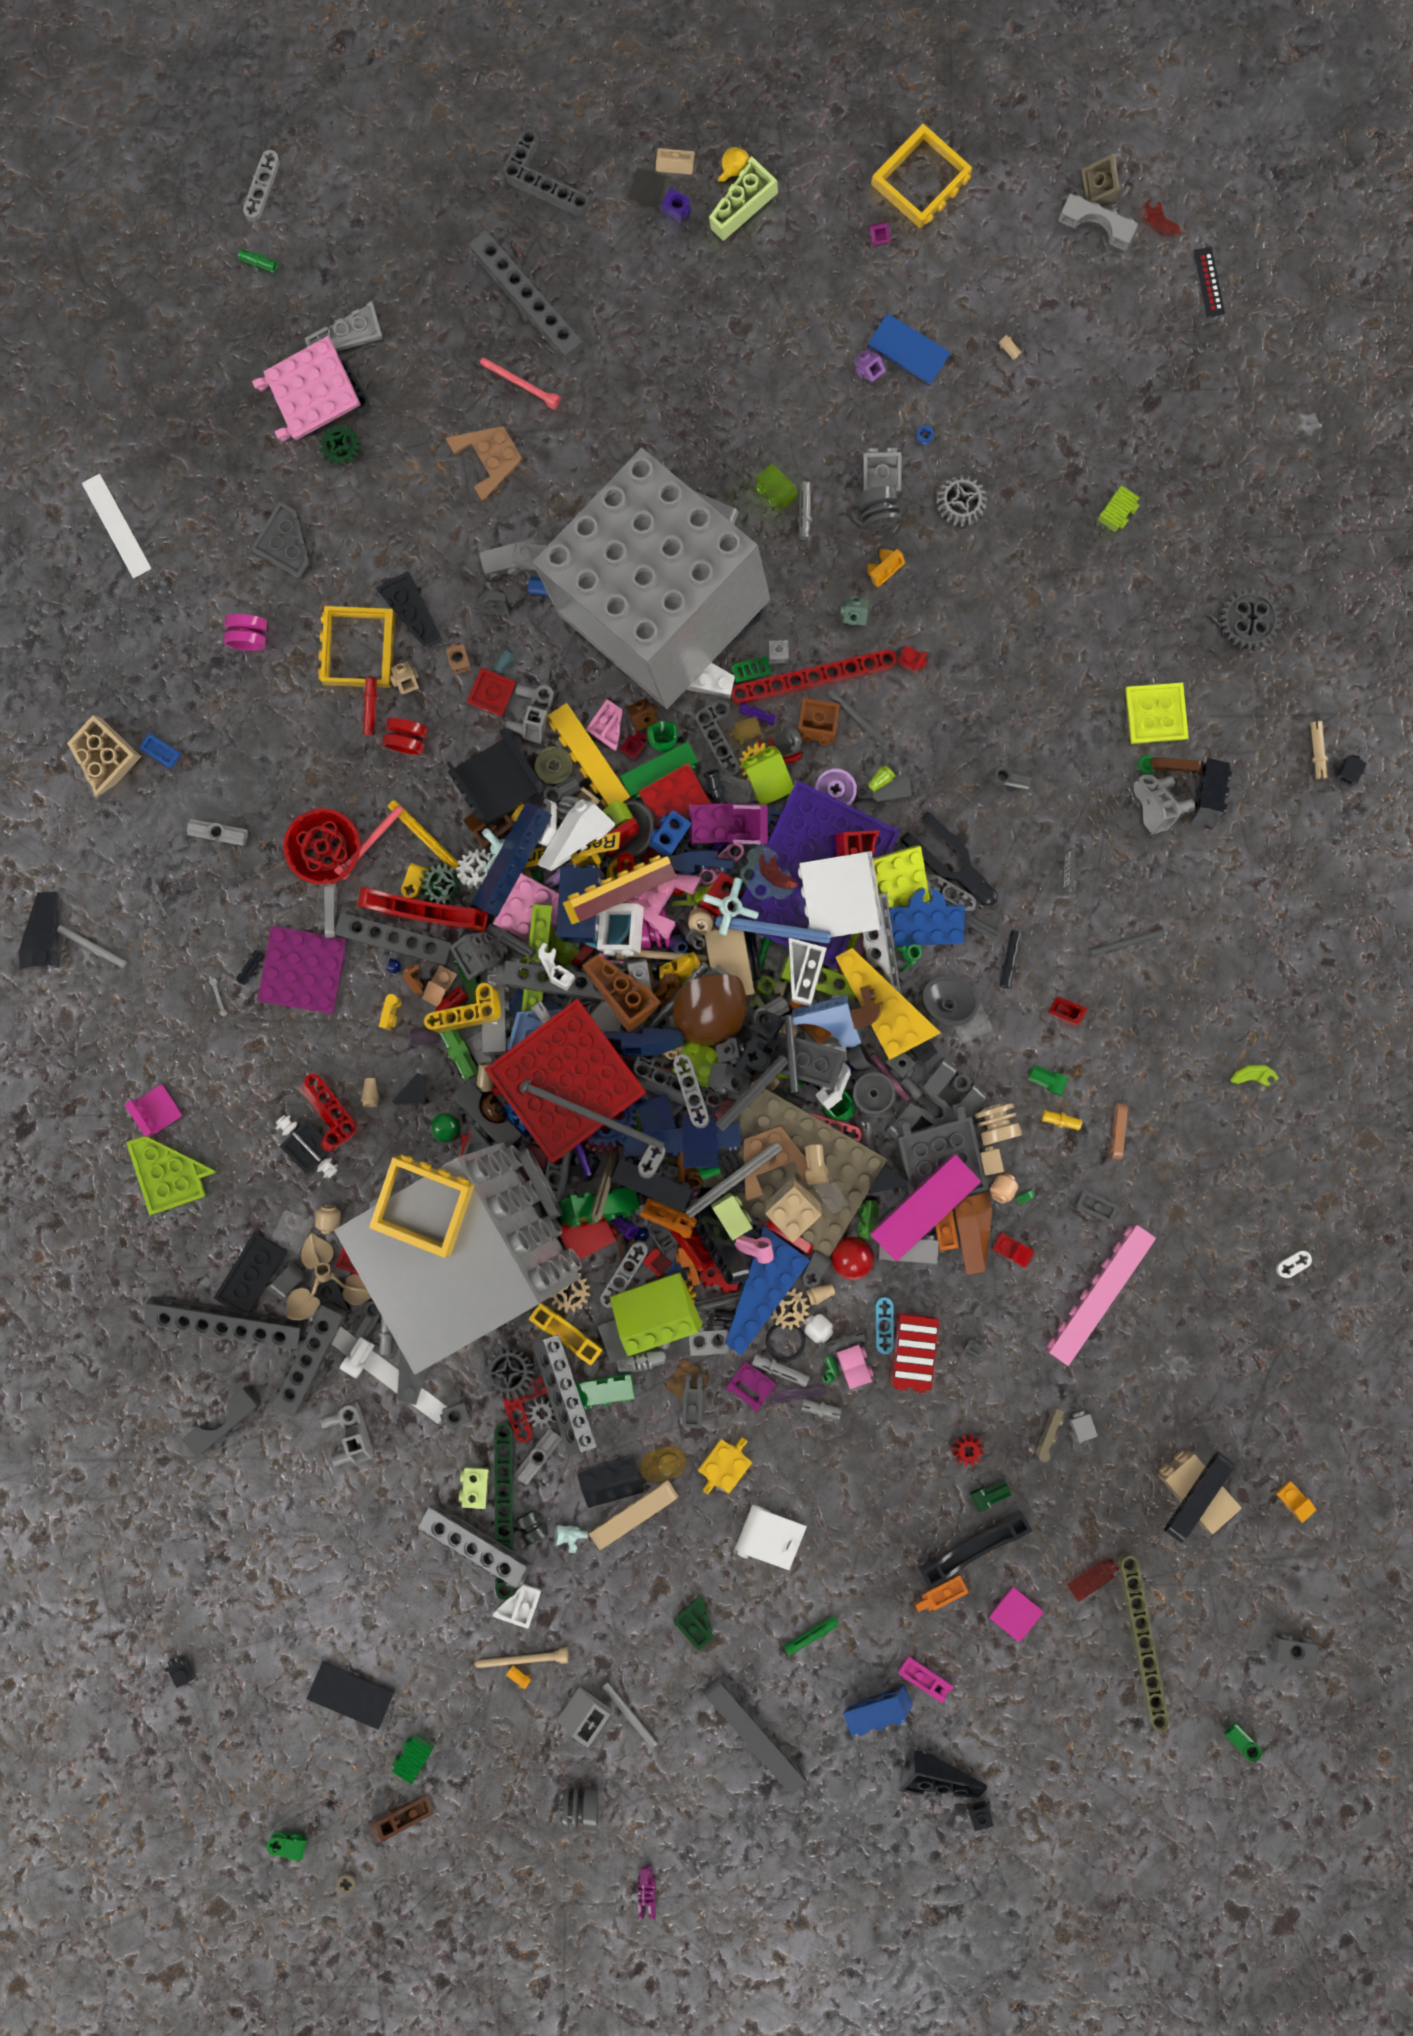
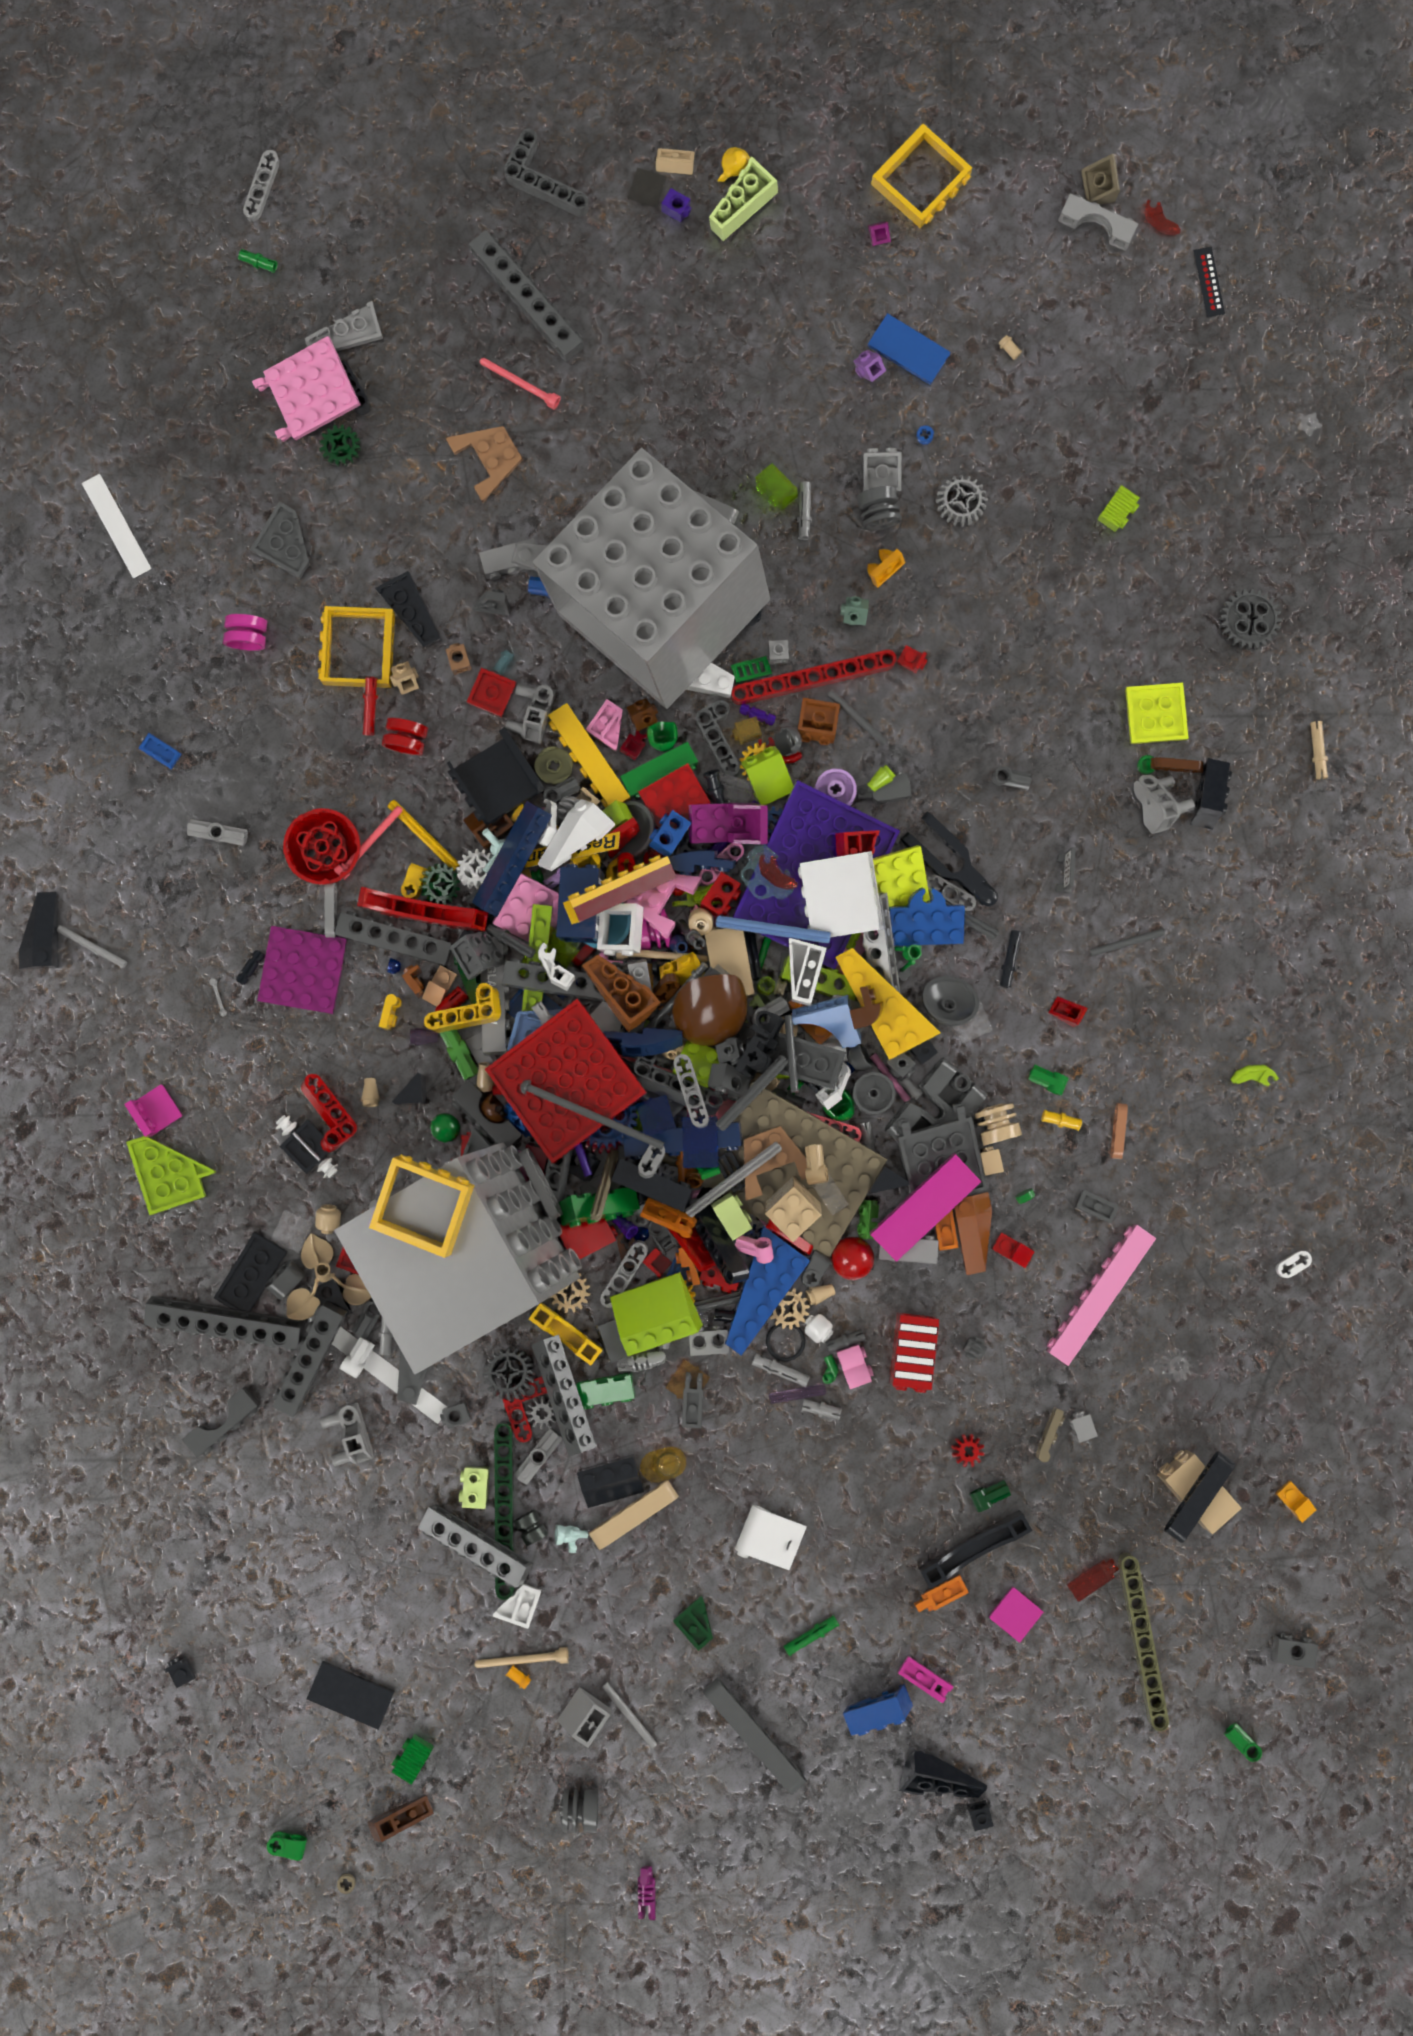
(102, 754): tan wedge -> none
(722, 904): light aqua bar -> none
(724, 1465): yellow plate -> none
(755, 1381): magenta plate -> none
(890, 1310): medium azure beam -> none
(1003, 1188): light nougat head -> none
(1351, 770): black brick -> none

